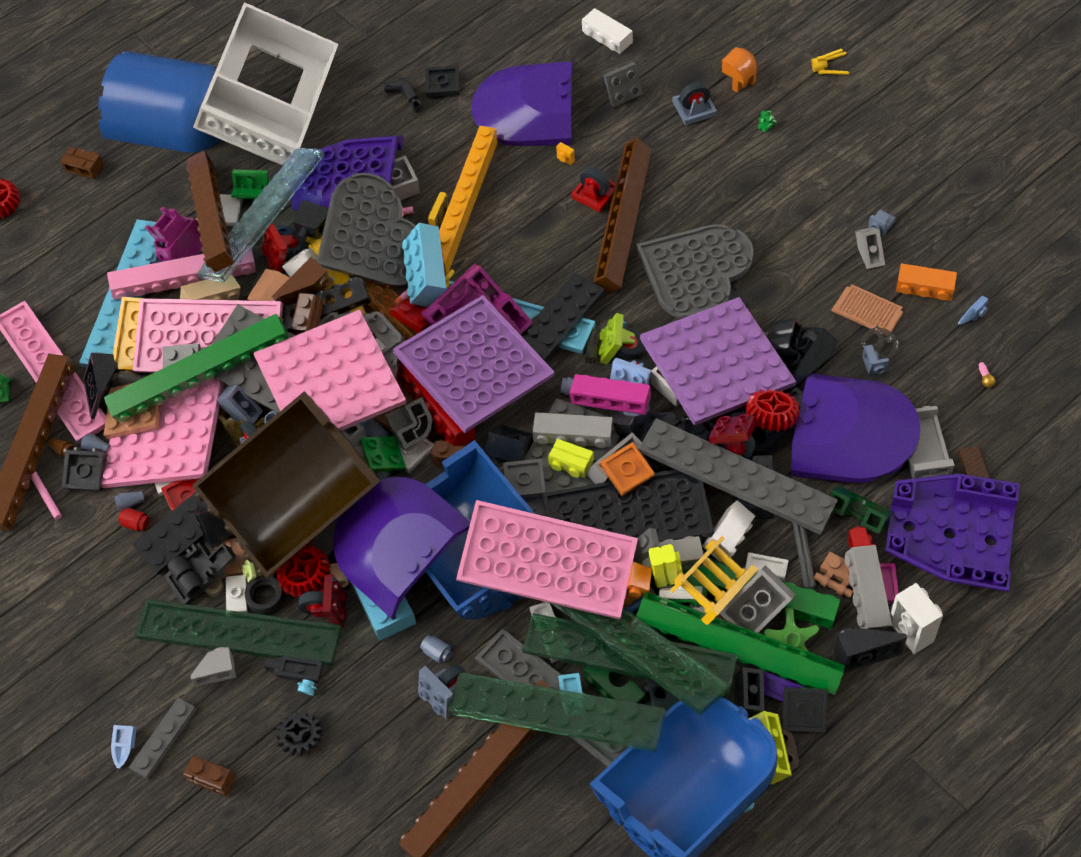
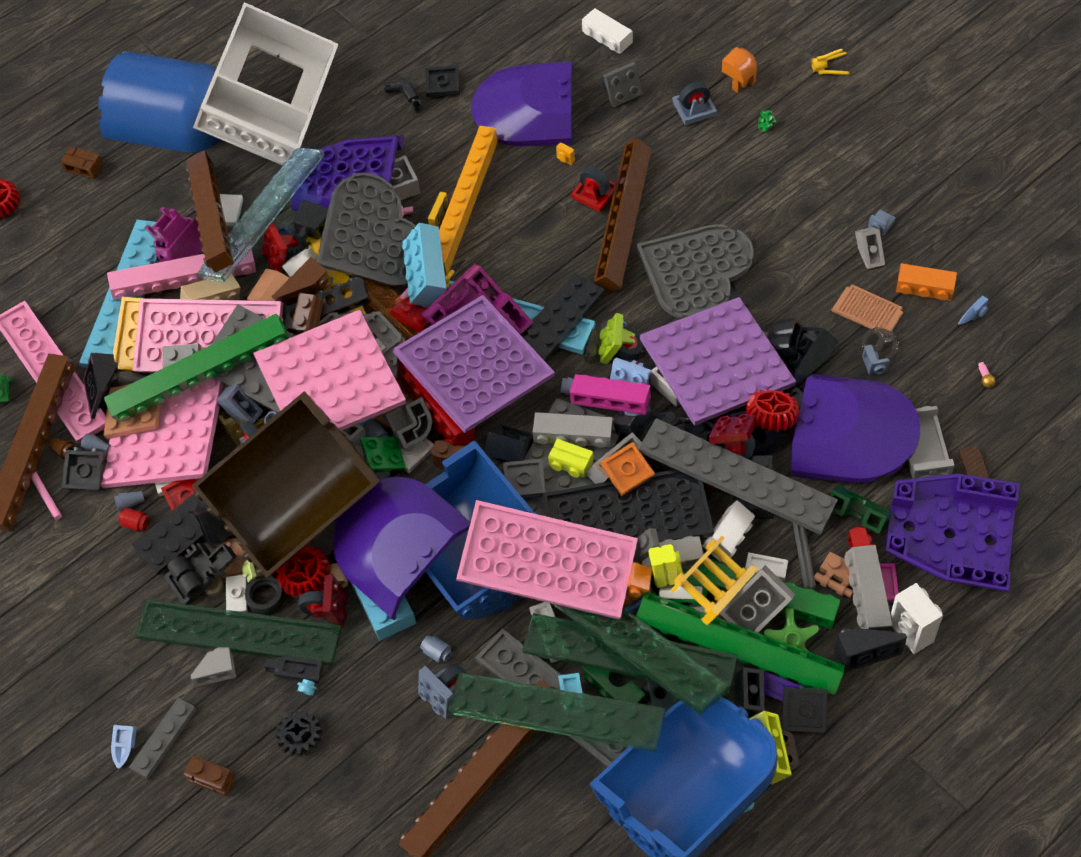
(249, 183): green bracket -> none

